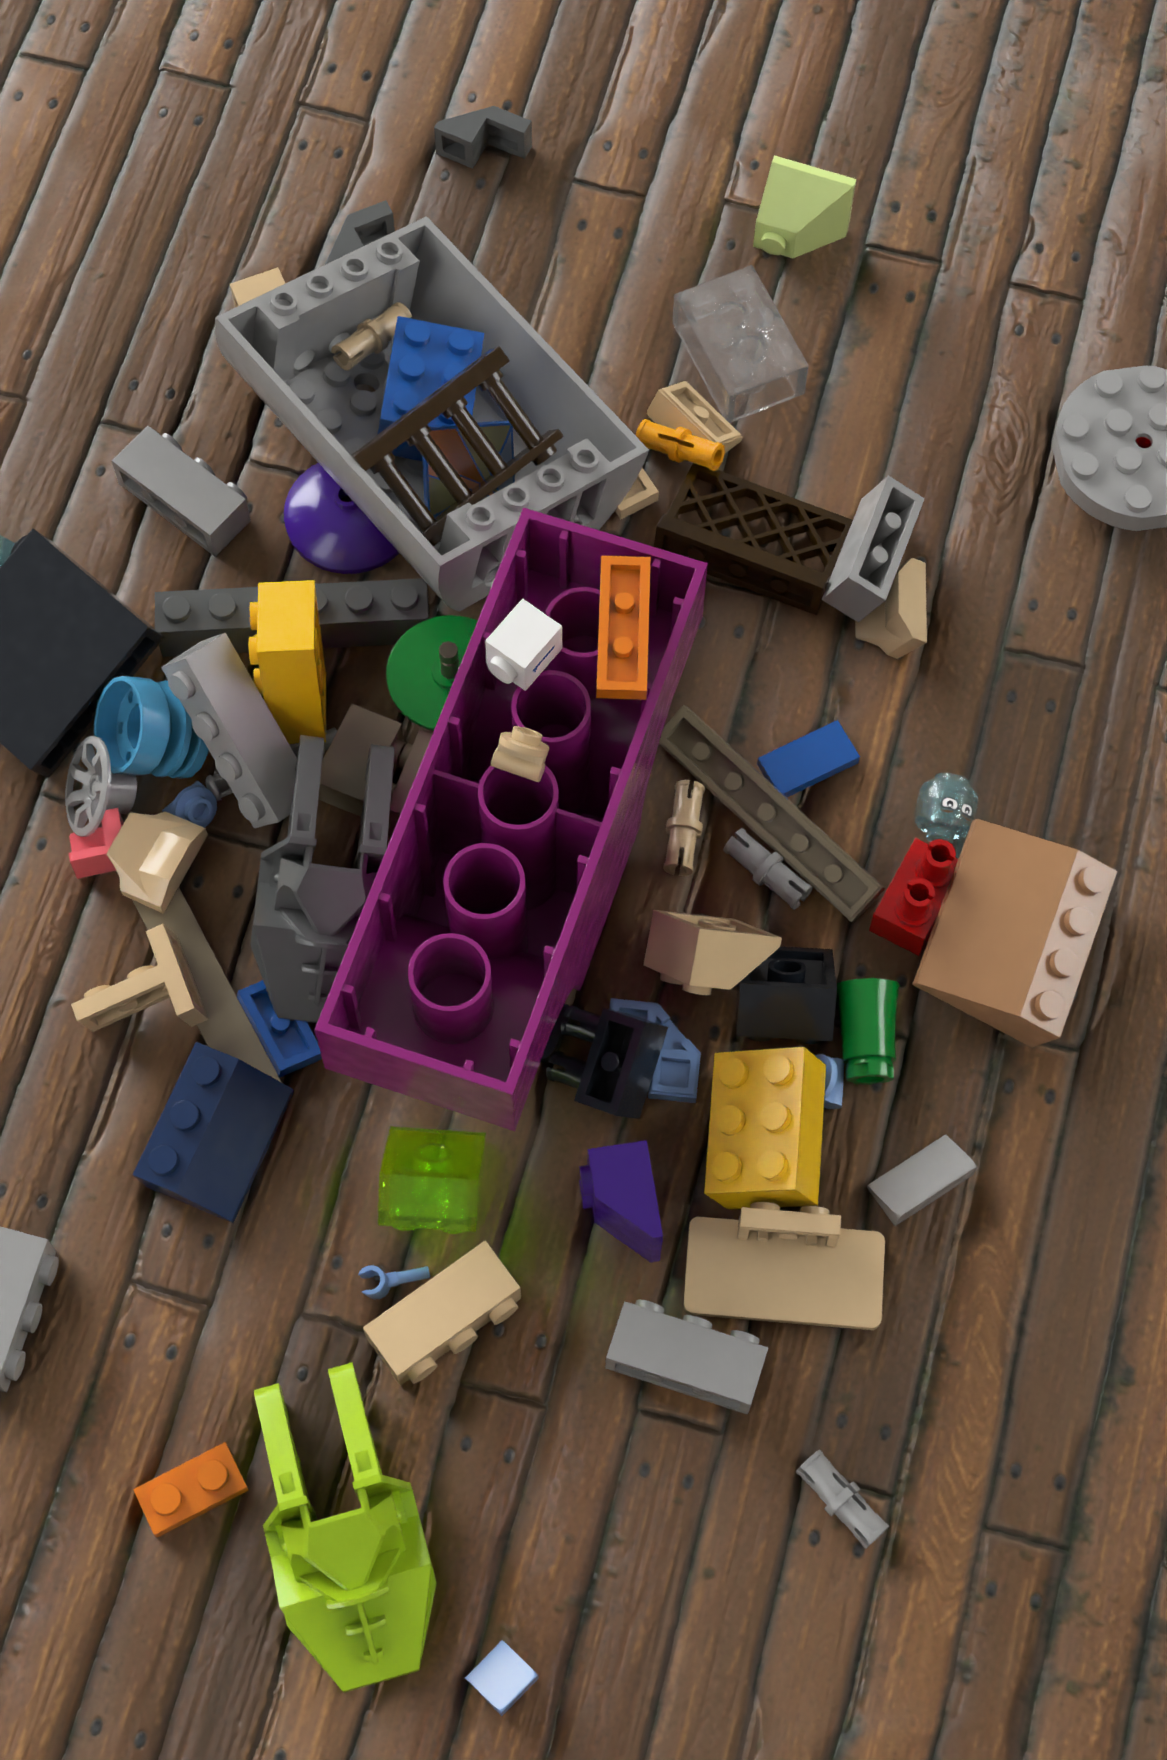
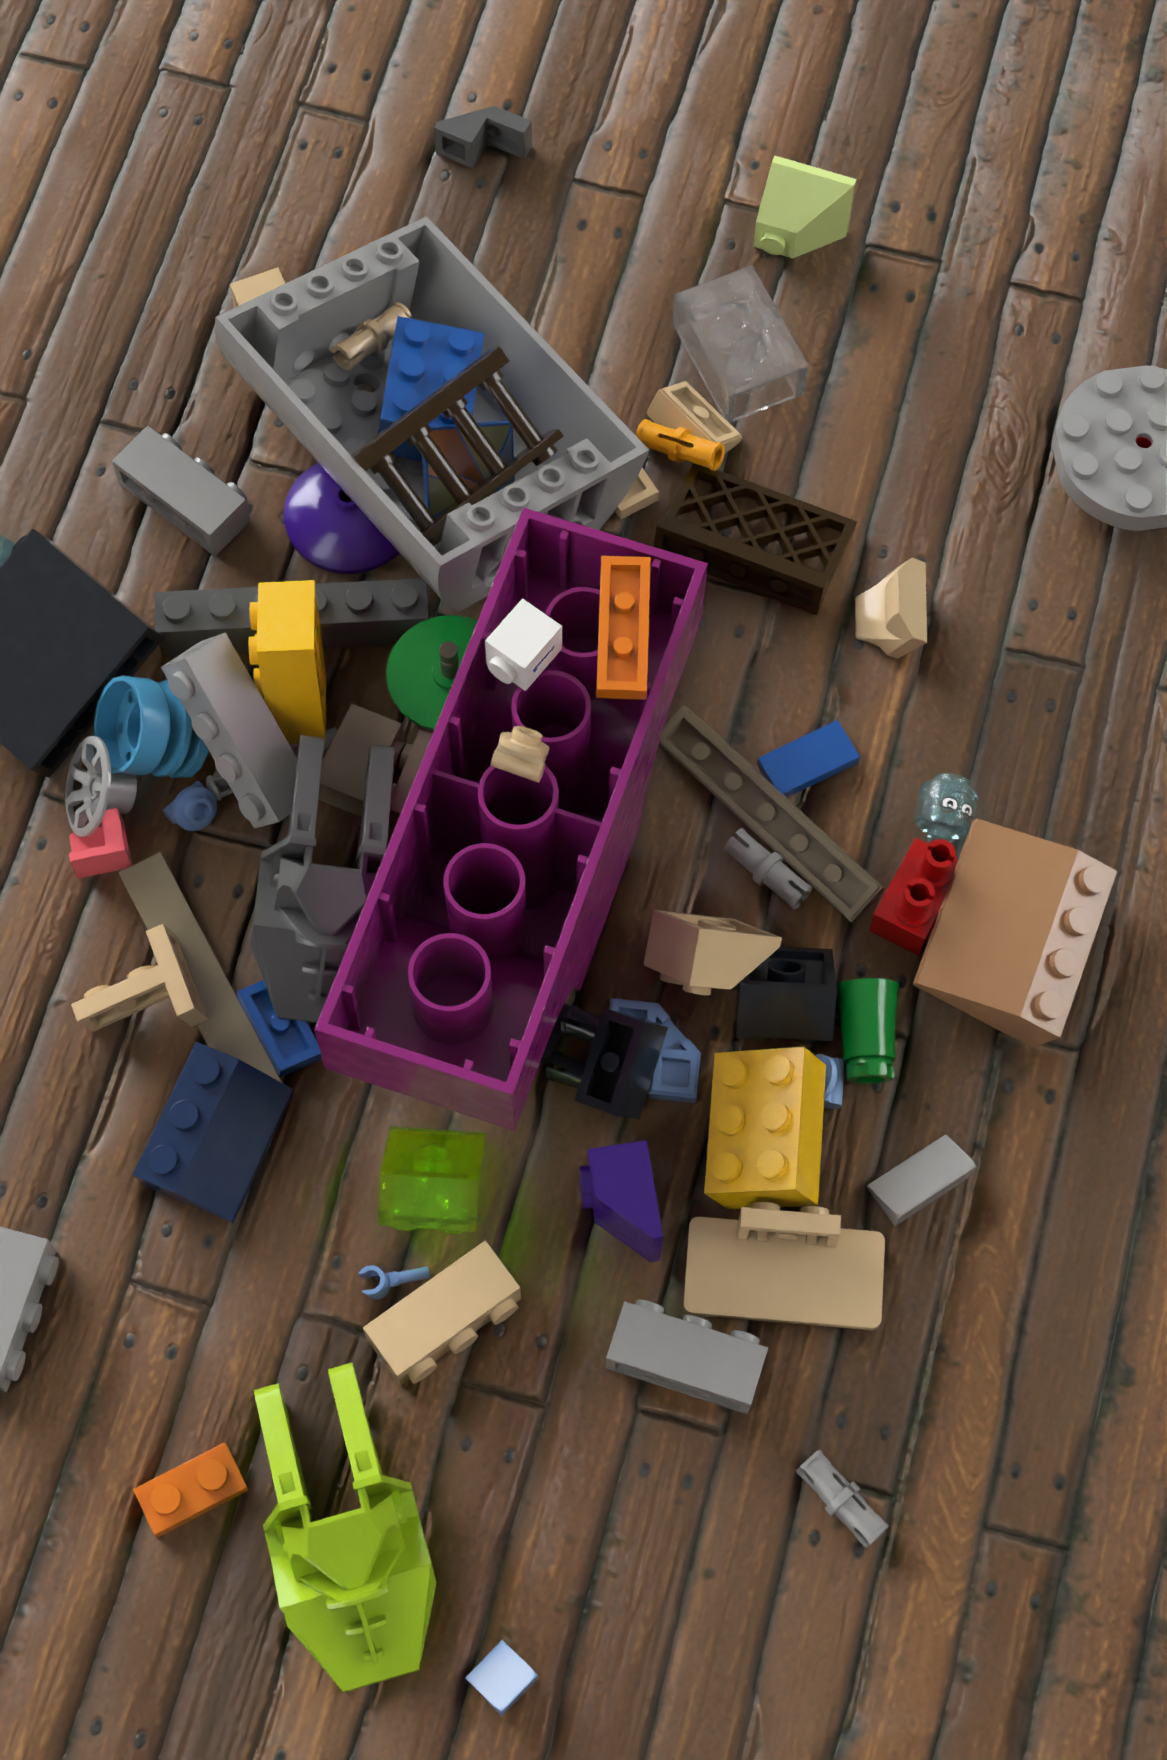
(154, 856): tan slope -> none
(362, 228): dark grey slope -> none
(684, 828): tan pin -> none
(873, 549): light grey brick -> none

